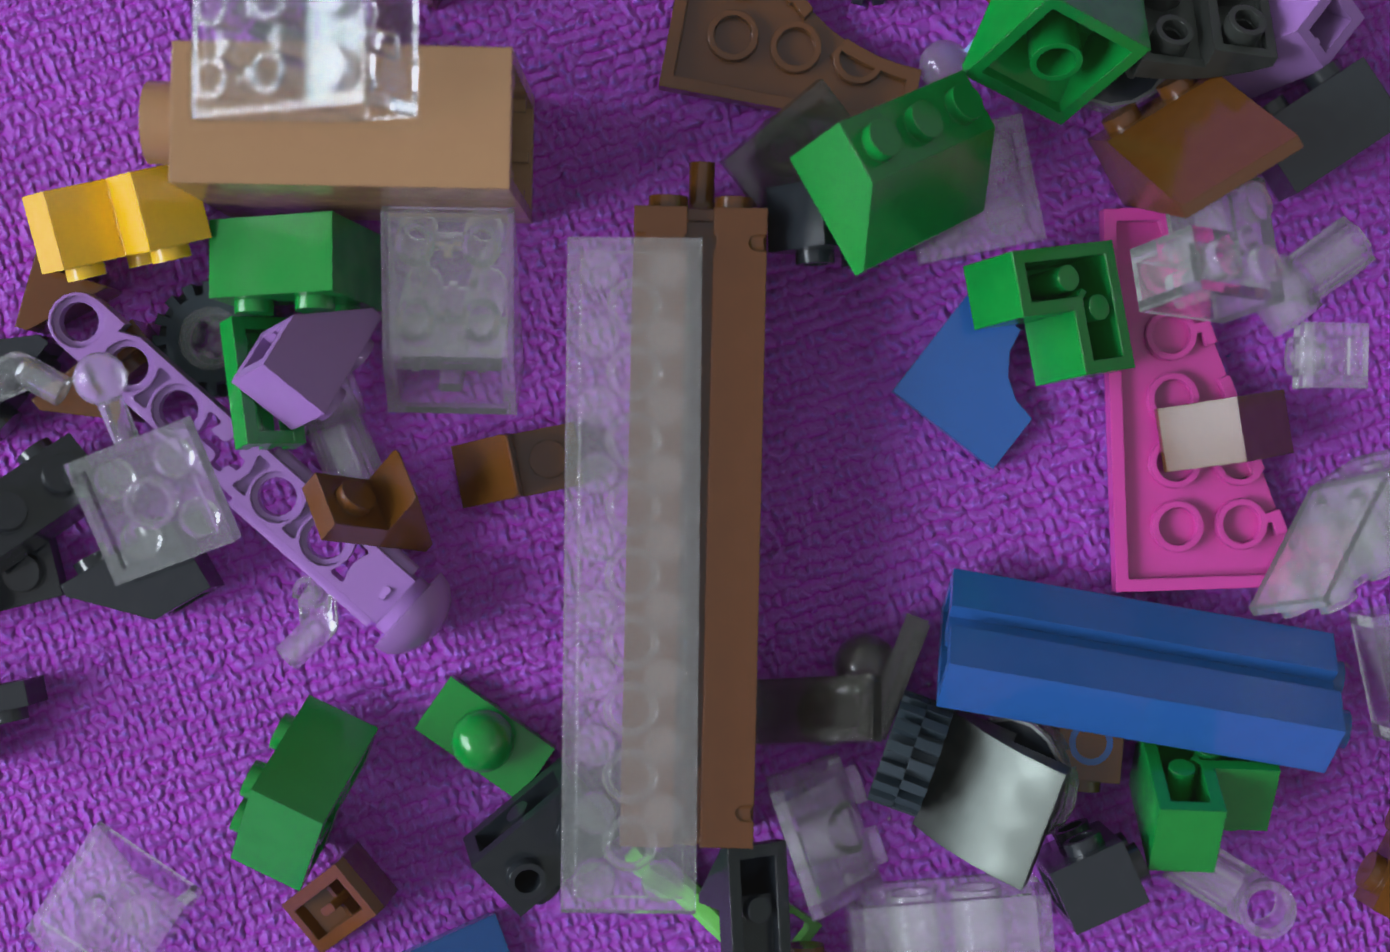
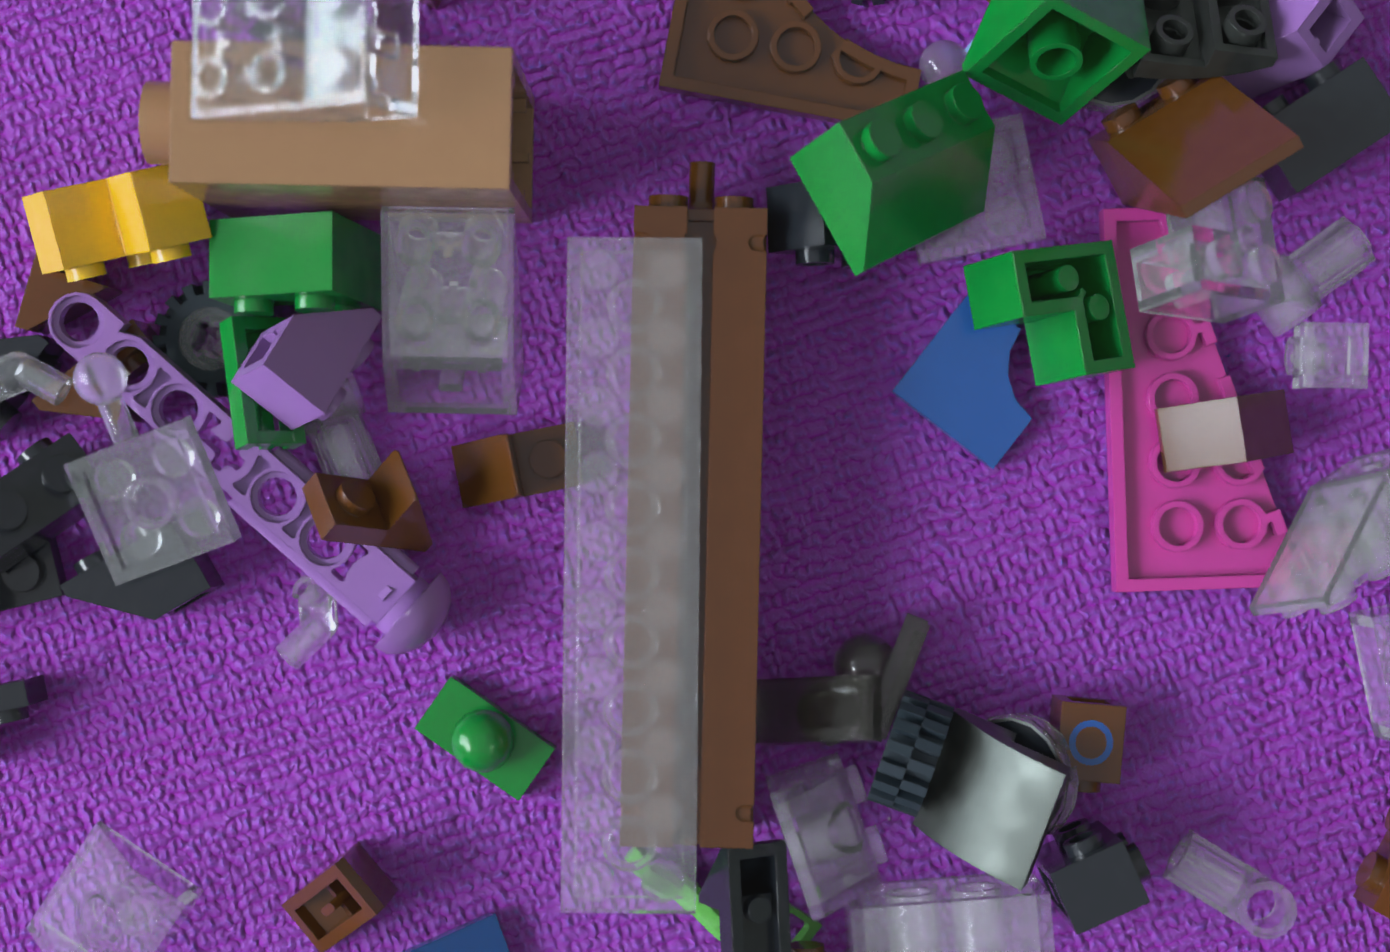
(299, 791): green brick -> none
(521, 843): black brick -> none
(765, 155): clear smoke tile -> none
(1141, 671): blue brick -> none
(1190, 798): green brick -> none

